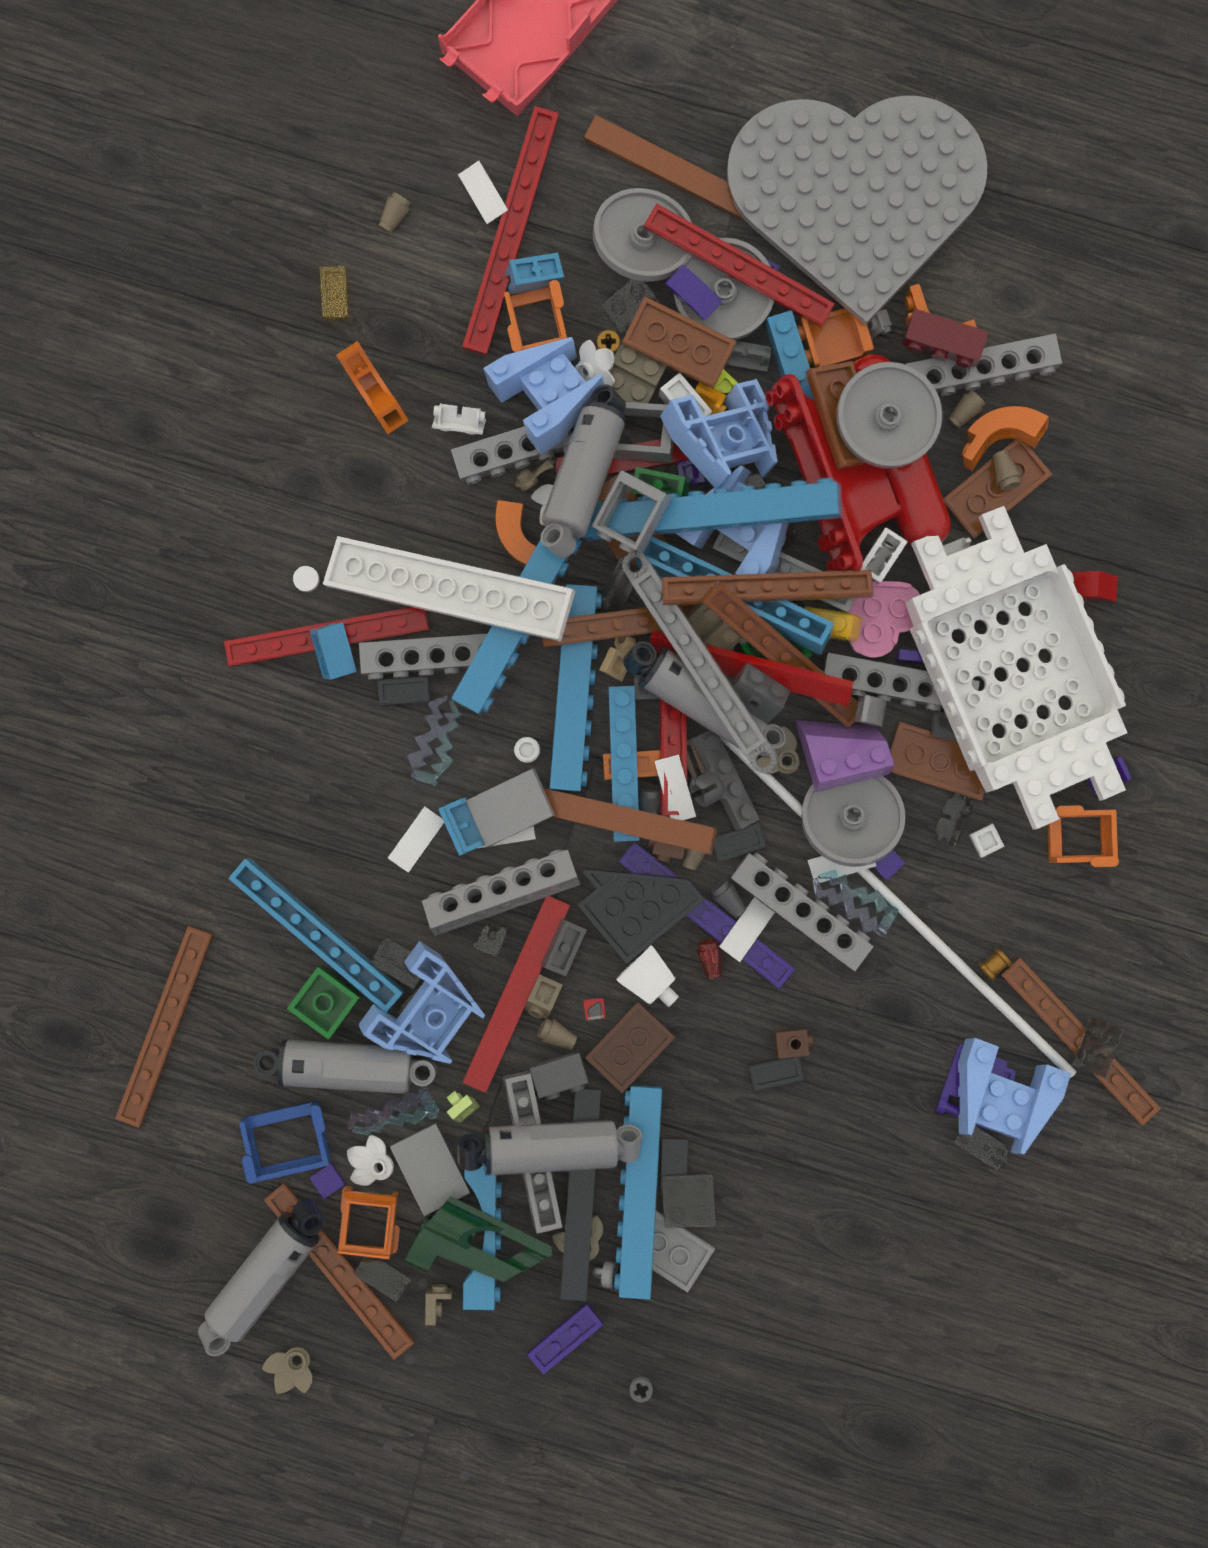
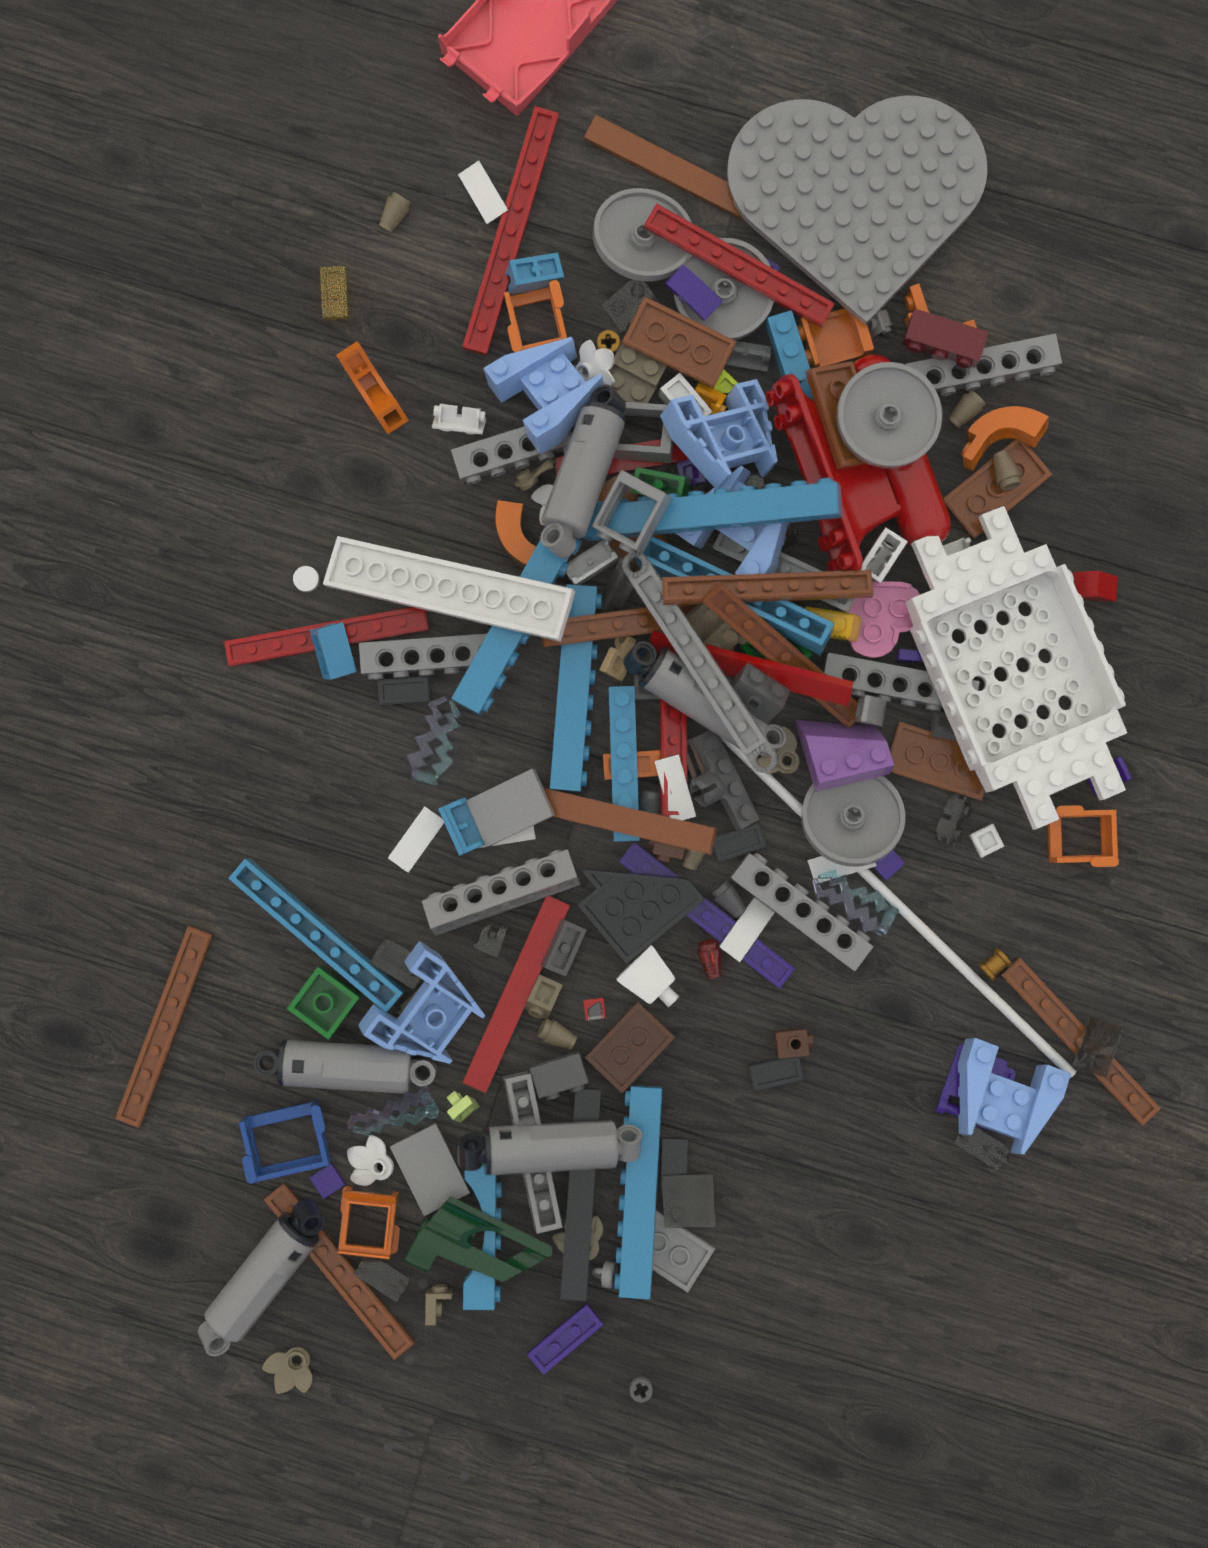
(527, 750): white tile -> none
(591, 563): none -> white hinge

